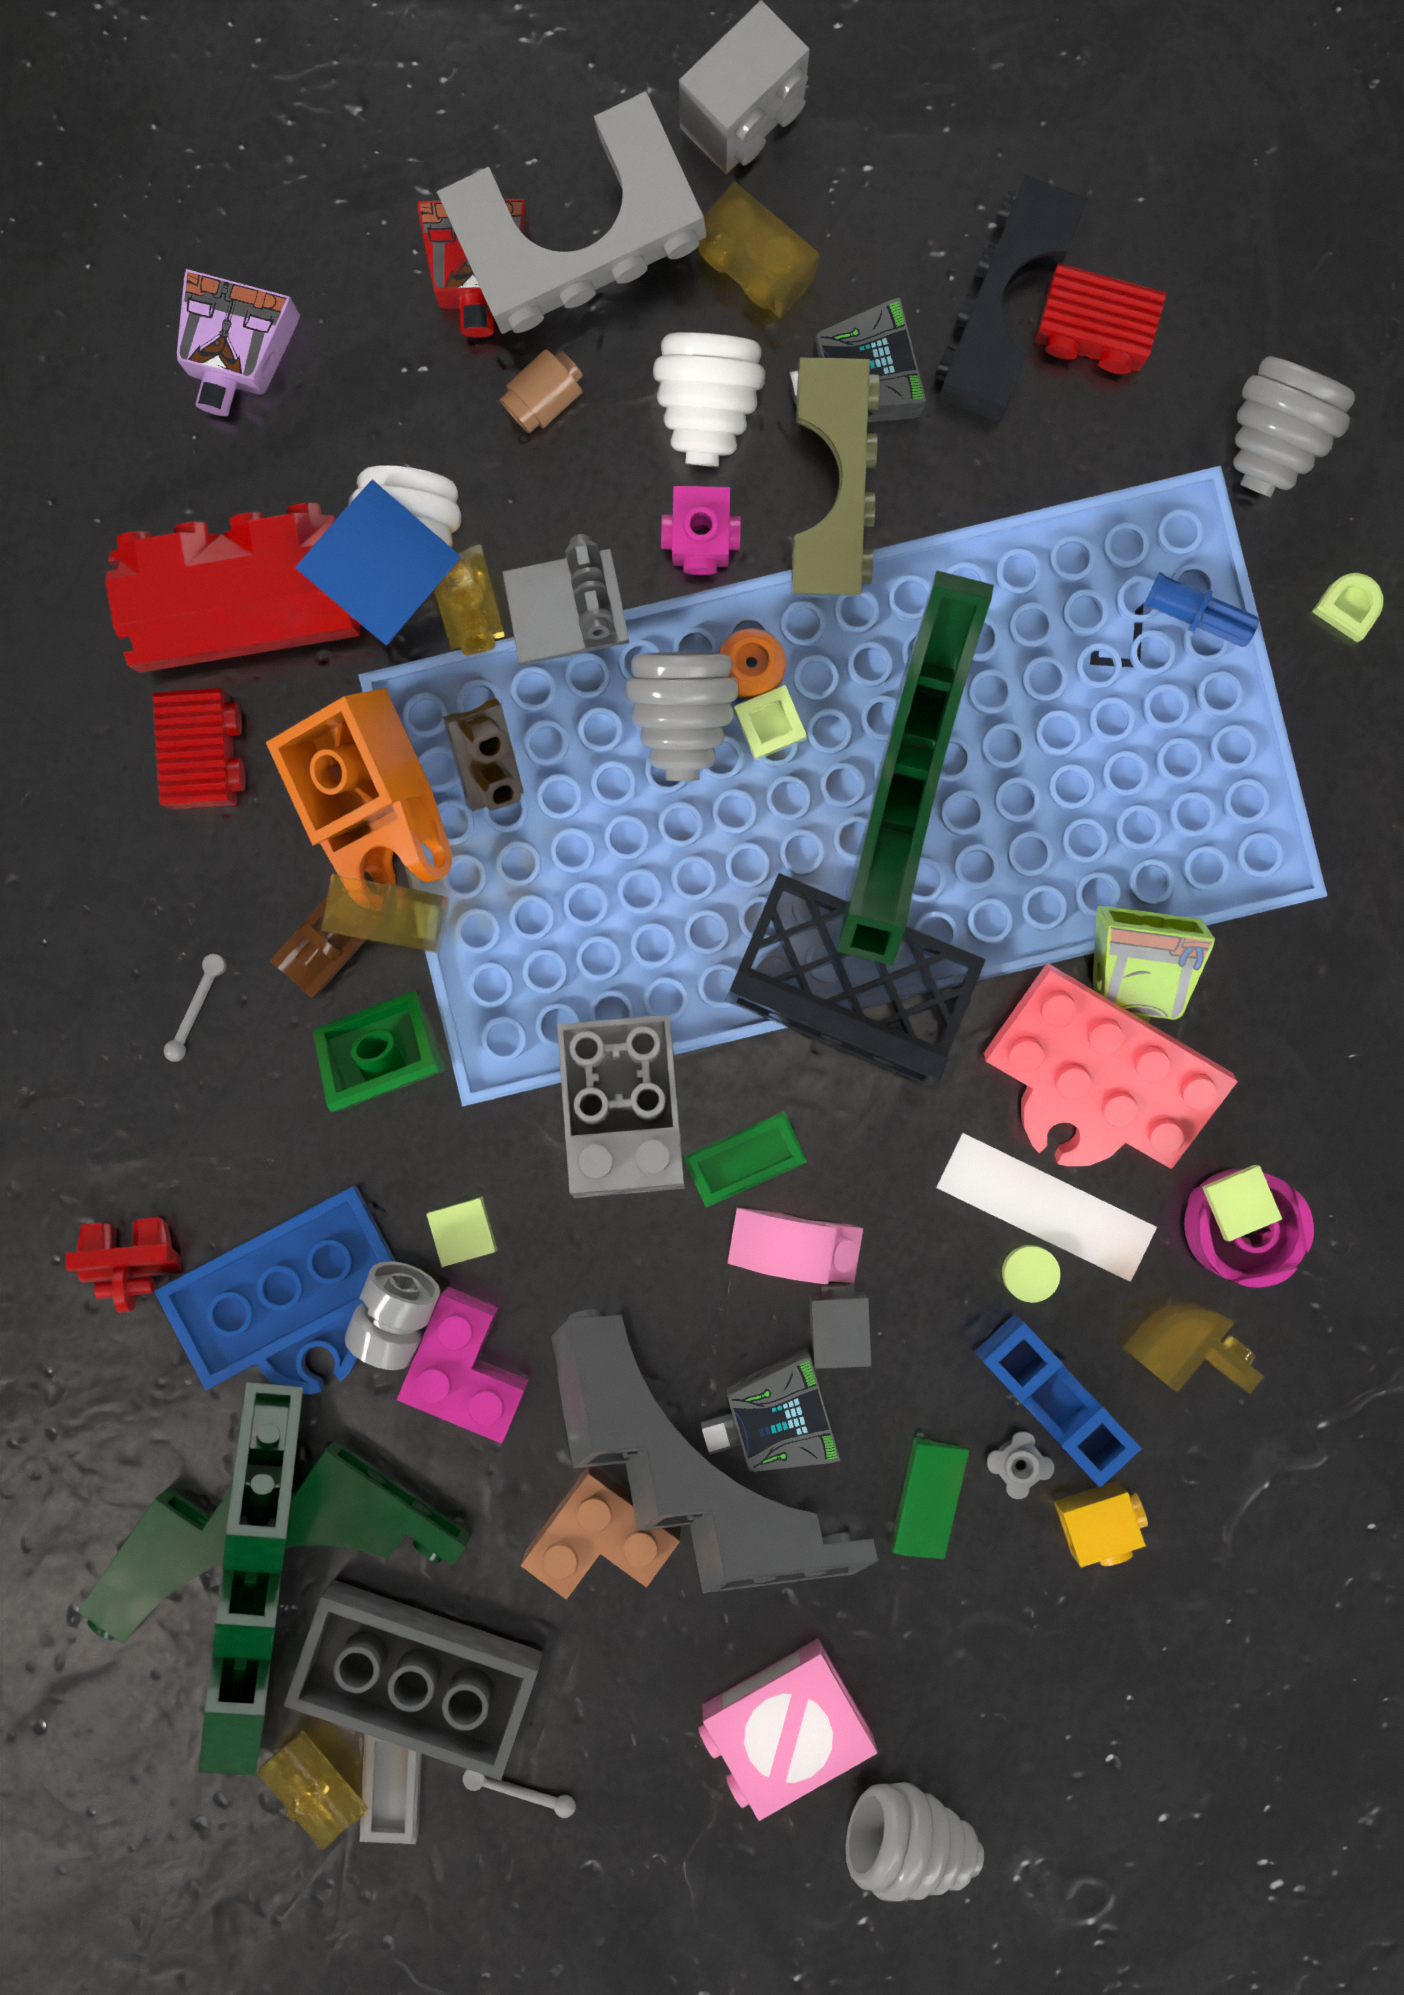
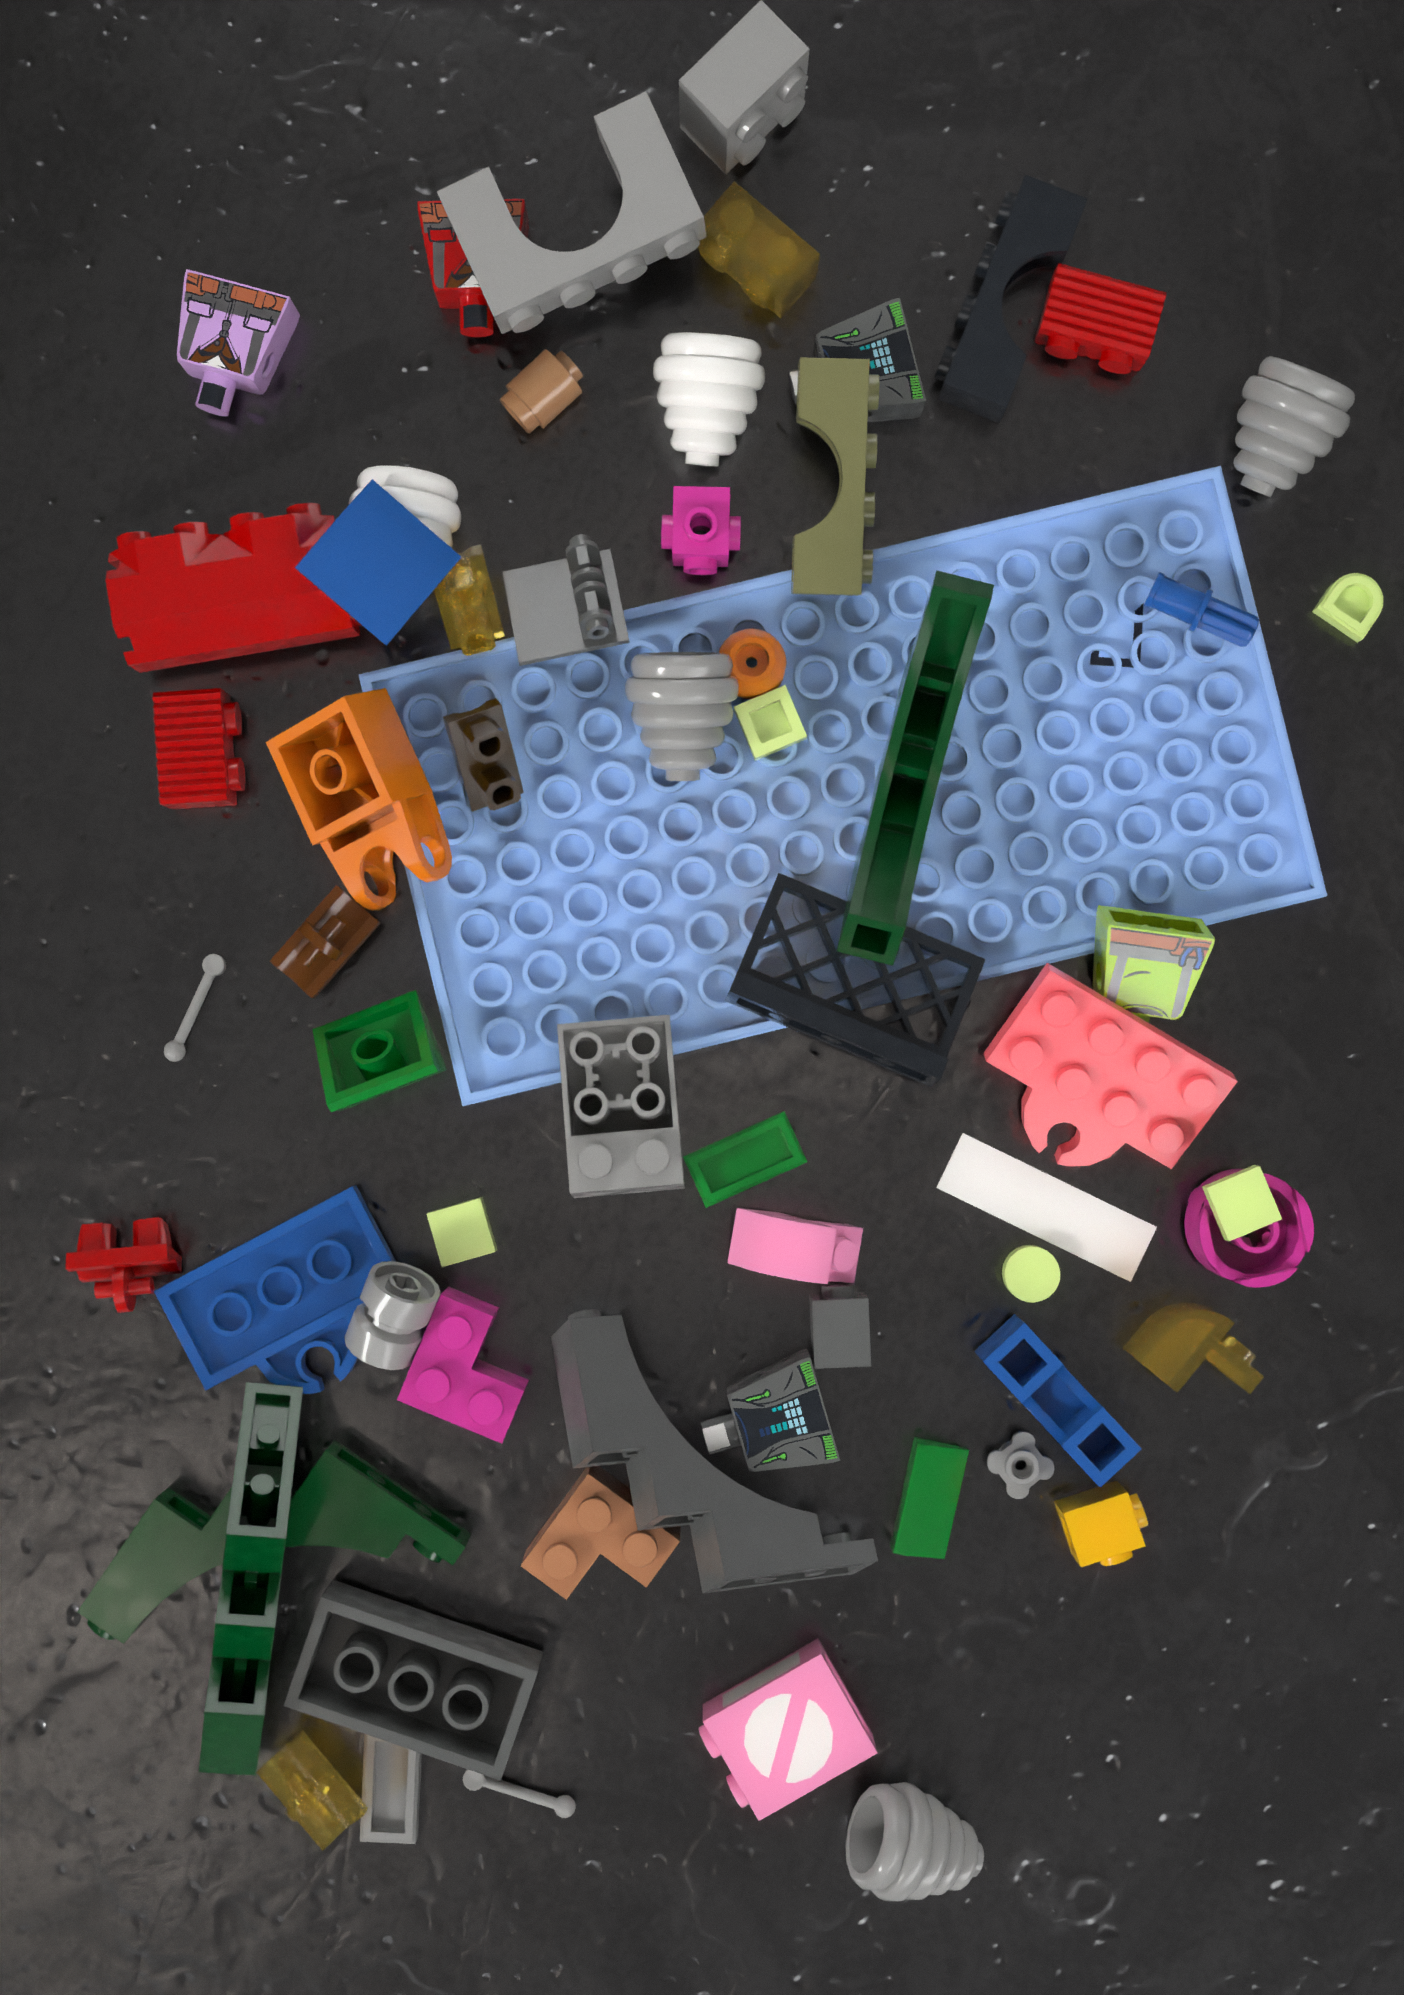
(385, 913): clear yellow brick -> none

